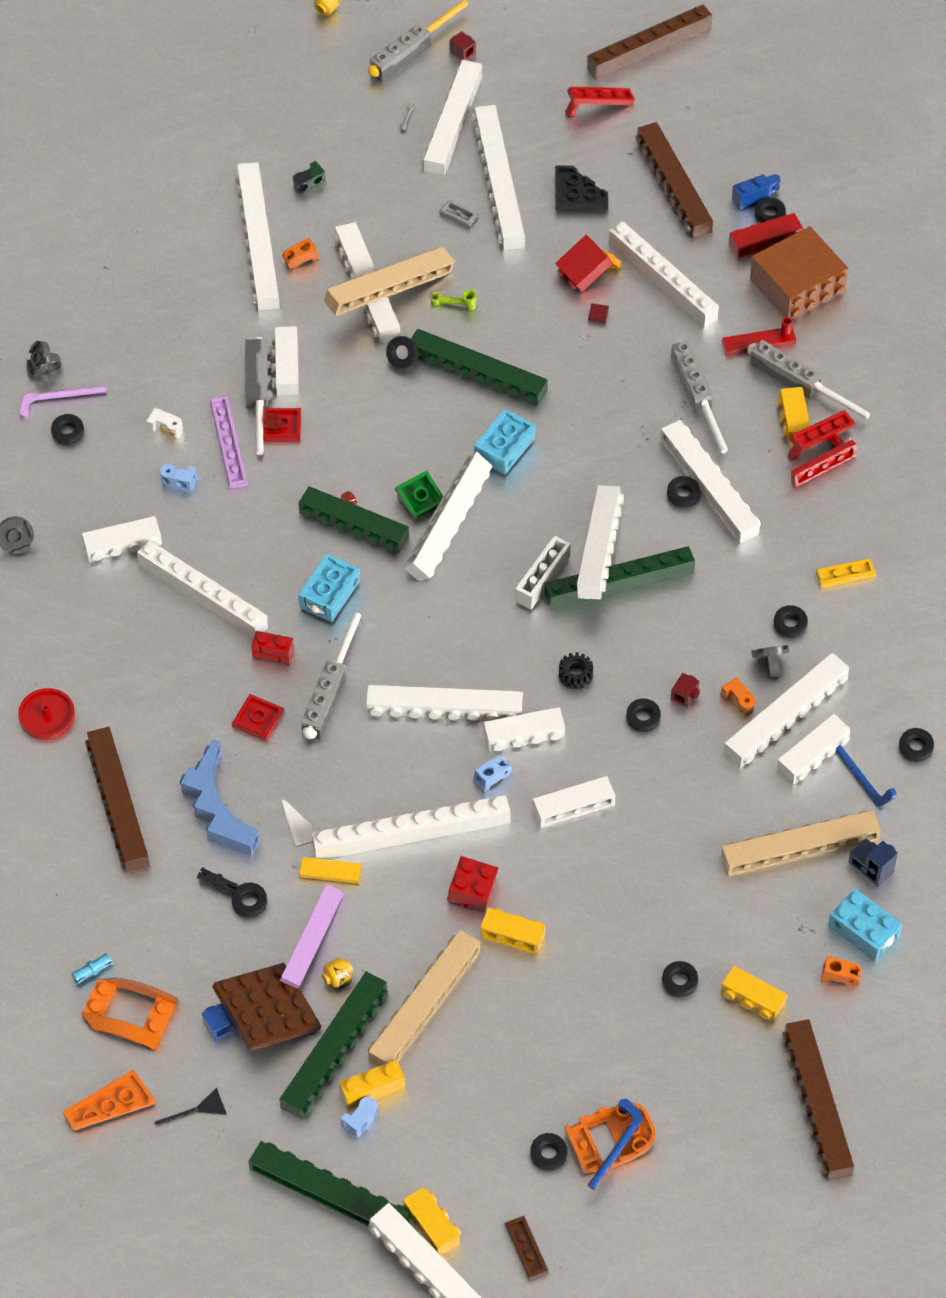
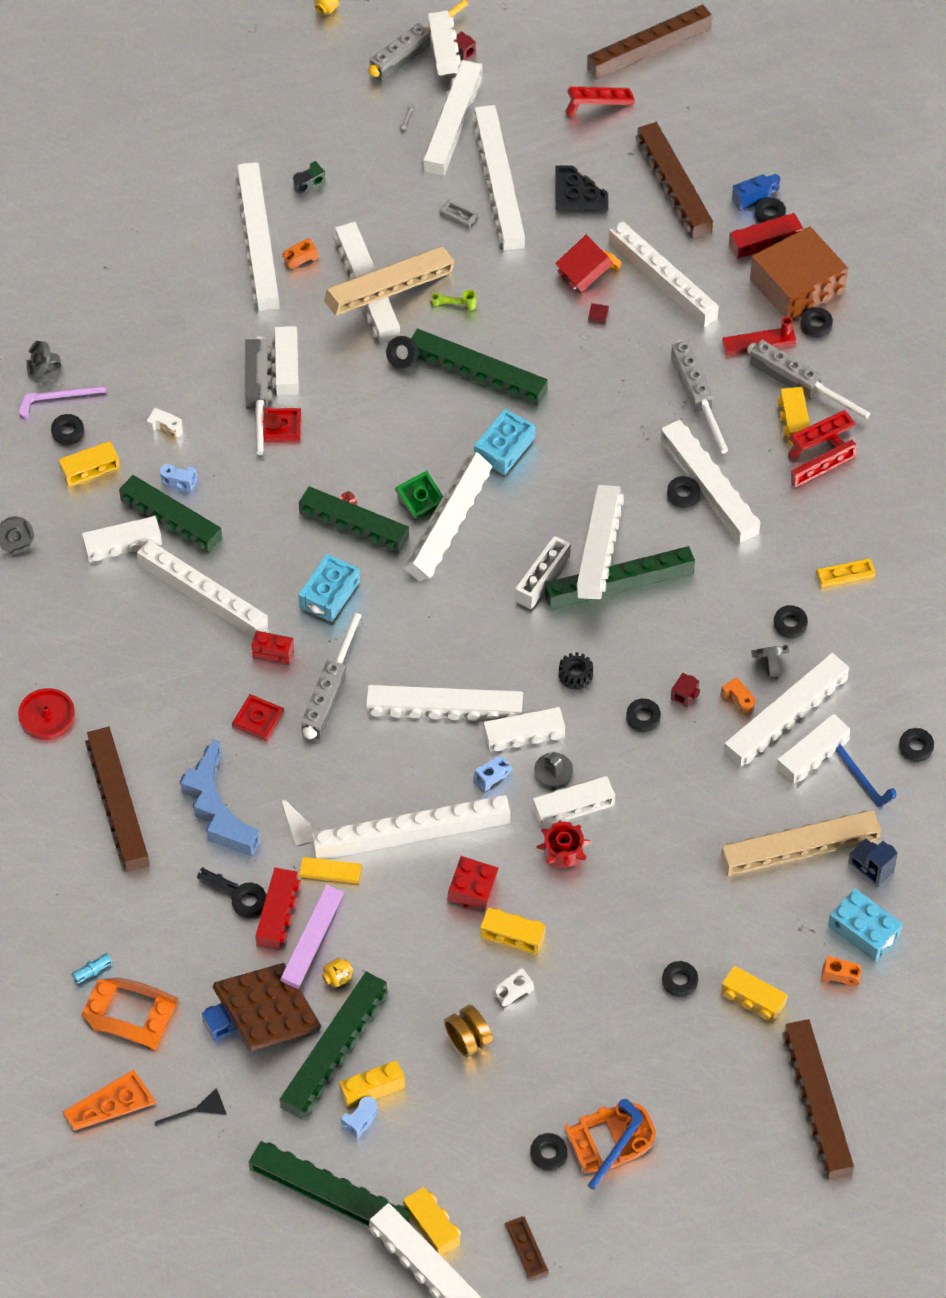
(89, 463): none -> yellow brick
(170, 513): none -> dark green brick
(228, 442): lavender tile -> none
(277, 909): none -> red brick
(425, 999): tan brick -> none
(443, 42): none -> white brick
(468, 1030): none -> pearl gold wheel
(513, 987): none -> white leg
(553, 770): none -> dark grey tile
(563, 844): none -> red brick
(816, 331): none -> black tyre

